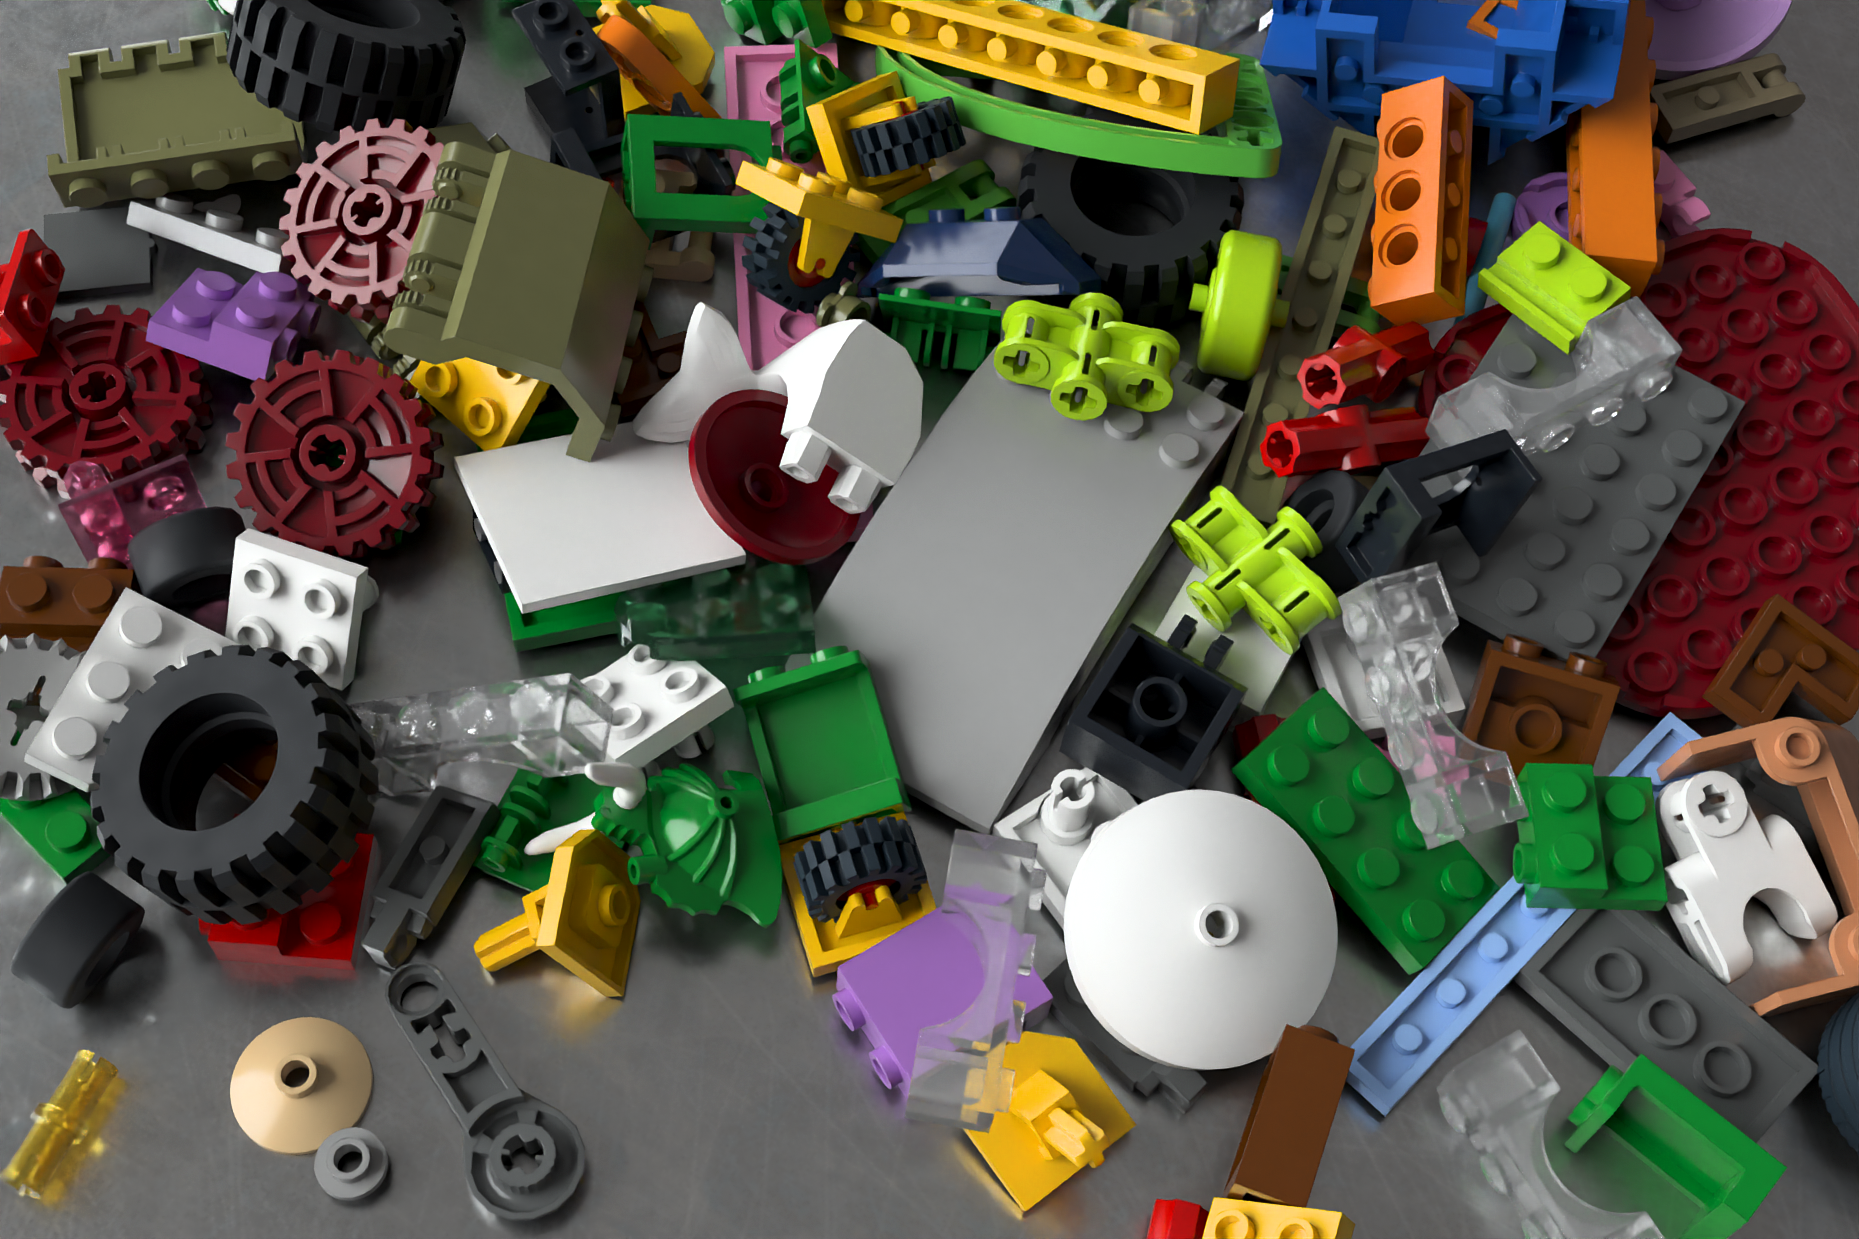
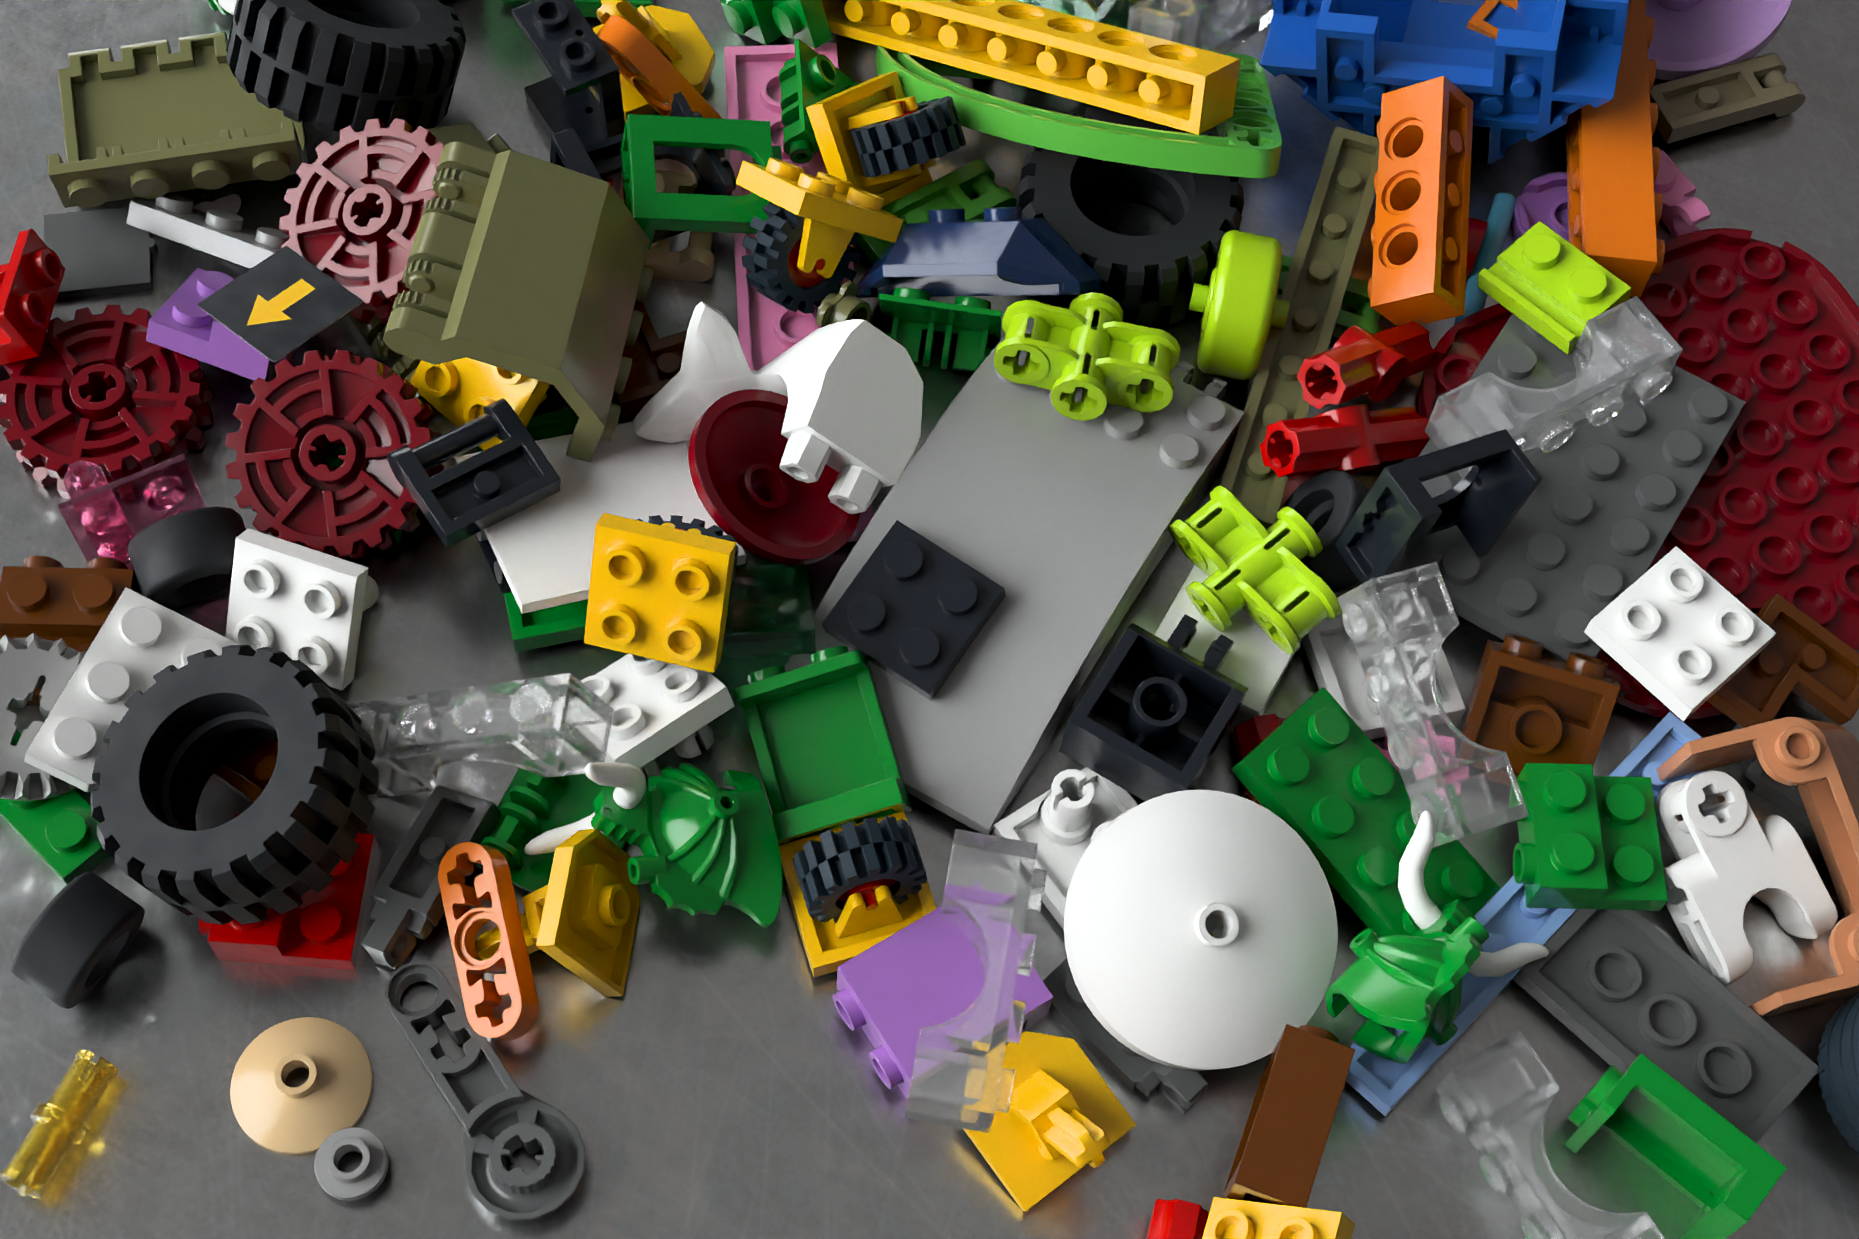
(280, 303): none -> black sticker
(483, 486): none -> black plate
(512, 956): none -> orange beam
(661, 589): none -> yellow plate
(914, 610): none -> black plate
(1419, 977): none -> green helmet
(1679, 633): none -> white plate

